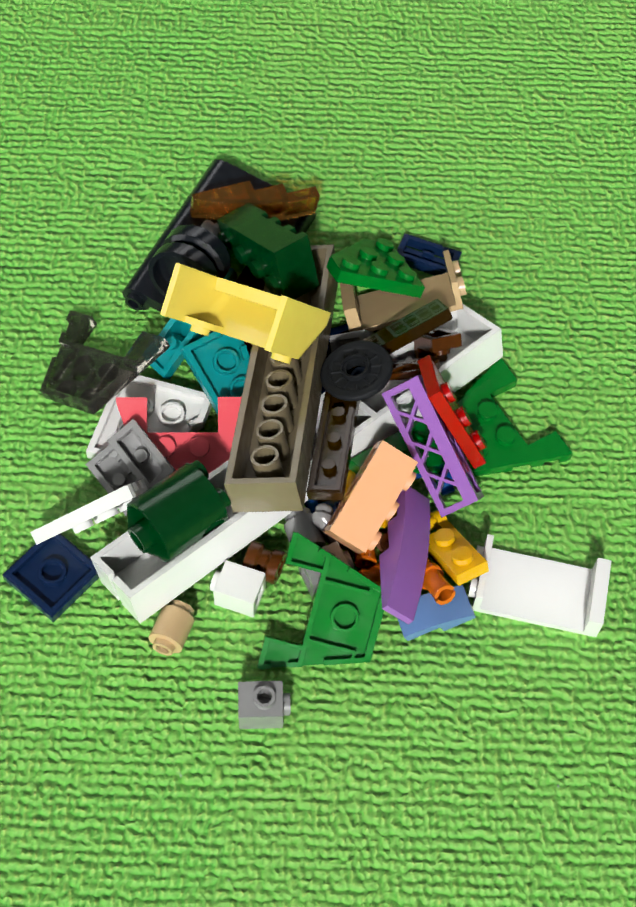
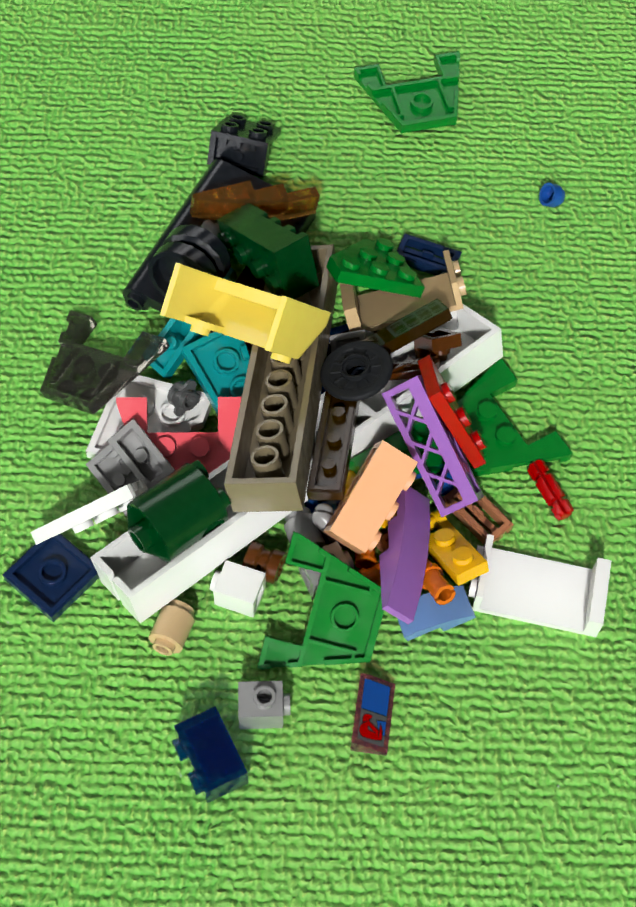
(183, 396): none -> dark grey plate
(210, 754): none -> clear blue brick
(243, 143): none -> black bracket
(372, 715): none -> slope
(416, 103): none -> green wing
(472, 525): none -> nougat tile
(550, 489): none -> red axle
(551, 195): none -> blue hinge

